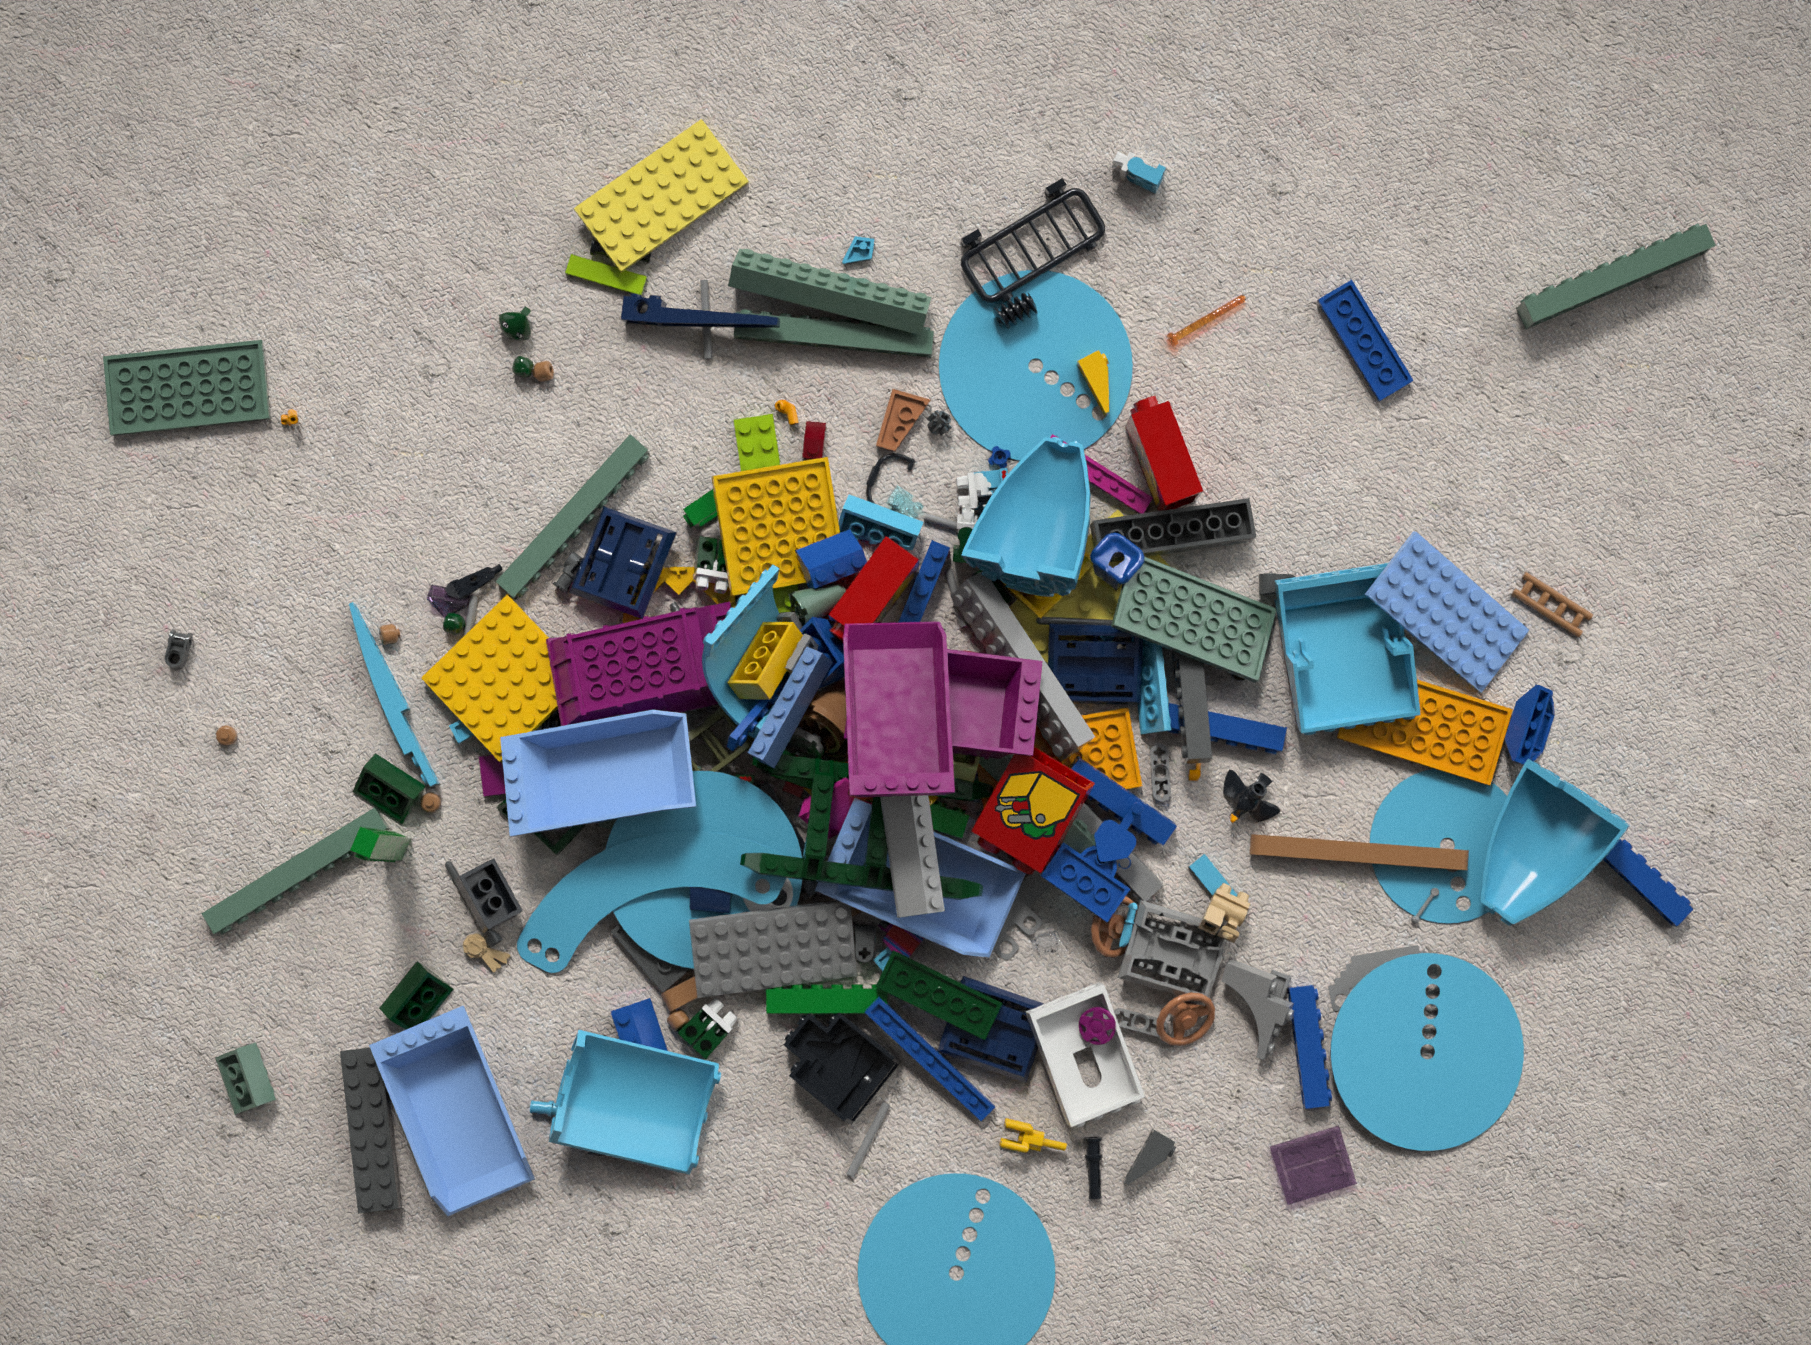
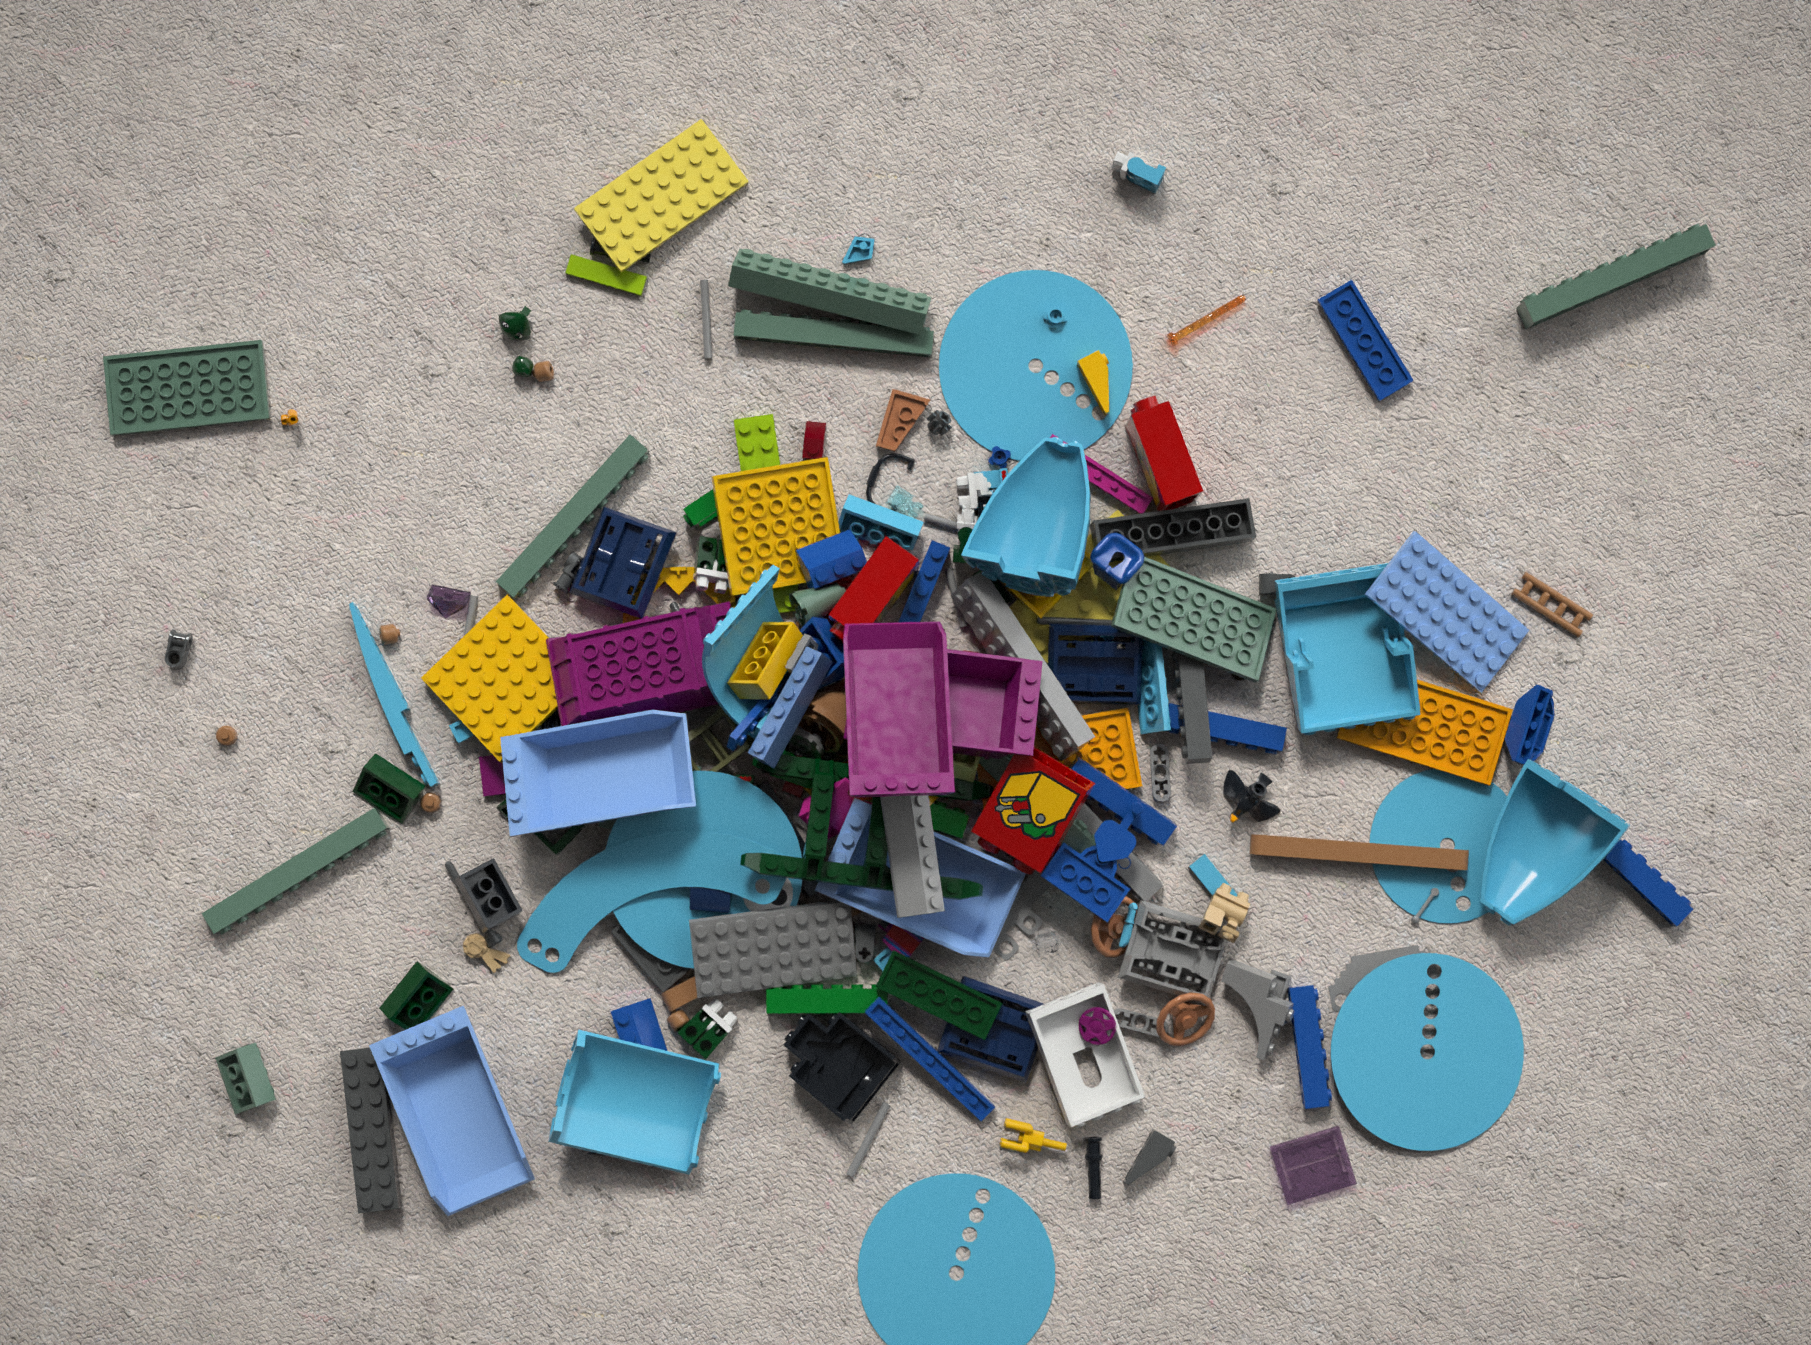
(379, 845): green brick -> none
(453, 623): dark green piece -> none
(464, 587): black piece -> none
(543, 1107): medium azure pin -> none
(660, 315): dark blue piece -> none
(788, 409): light orange arm -> none
(789, 617): light grey plate -> none
(1015, 310): black piece -> none
(1060, 196): black bar -> none
(1060, 316): none -> medium azure plate
(1195, 774): light orange hand -> none

